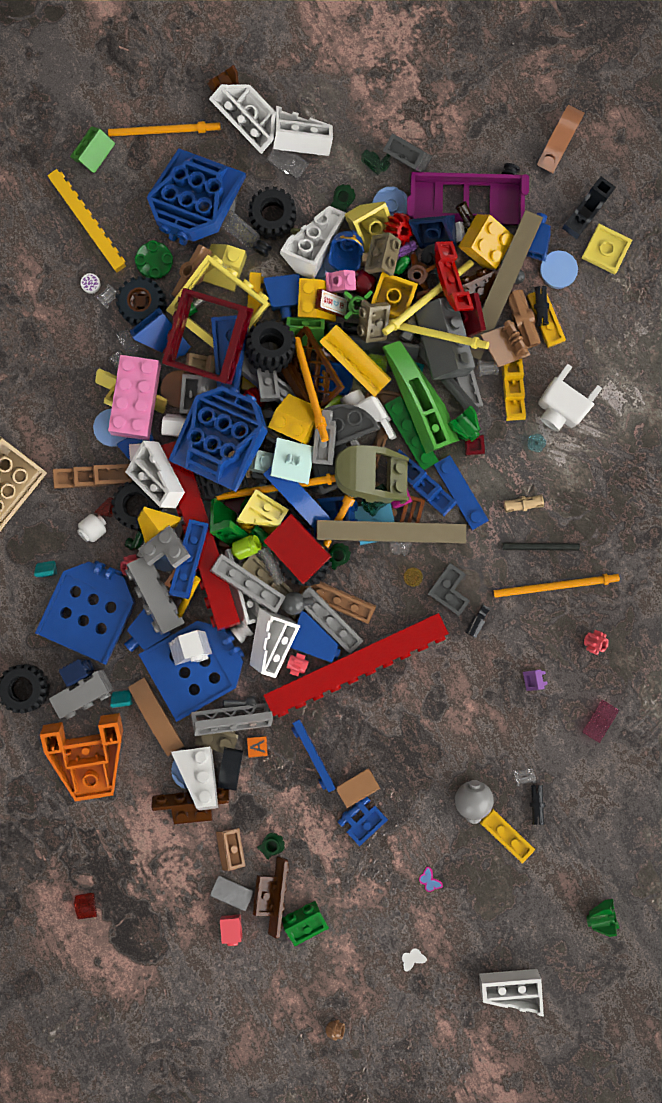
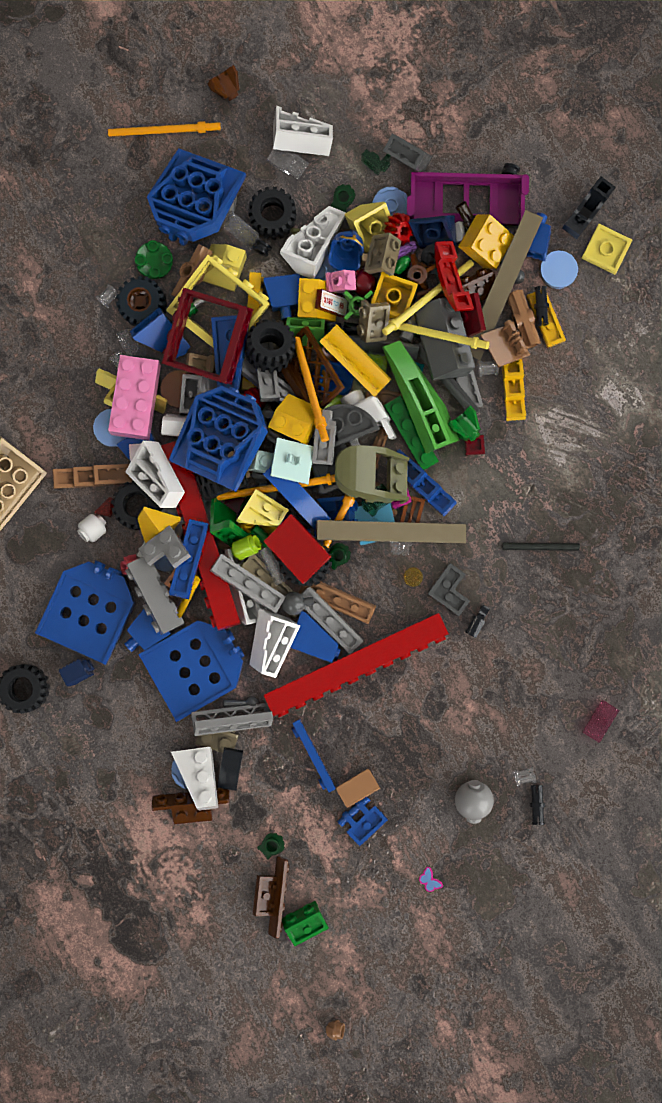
(45, 569): teal slope -> none
(81, 695): light grey wedge -> none
(85, 906): clear red slope -> none
(86, 220): yellow piece -> none
(88, 762): orange wedge -> none
(90, 283): white tile -> none
(93, 149): bright green panel -> none
(121, 698): teal slope -> none
(136, 543): dark green arm -> none
(156, 716): medium nougat slope -> none
(190, 647): white wedge -> none
(230, 849): medium nougat slope -> none
(231, 893): flat silver slope -> none
(231, 929): coral brick -> none
(241, 631): white wheel -> none
(247, 113): white wedge -> none
(257, 746): orange tile -> none
(297, 664): coral gear -> none
(413, 957): white sticker -> none
(460, 492): blue plate -> none
(507, 836): yellow tile -> none
(513, 989): white wedge -> none
(523, 503): tan pin -> none
(534, 680): medium lavender tile -> none
(541, 442): clear light blue plate -> none
(560, 138): nougat arch -> none
(564, 403): white piece -> none
(596, 642): coral gear -> none
(603, 918): green brick -> none
(604, 579): light orange bar -> none

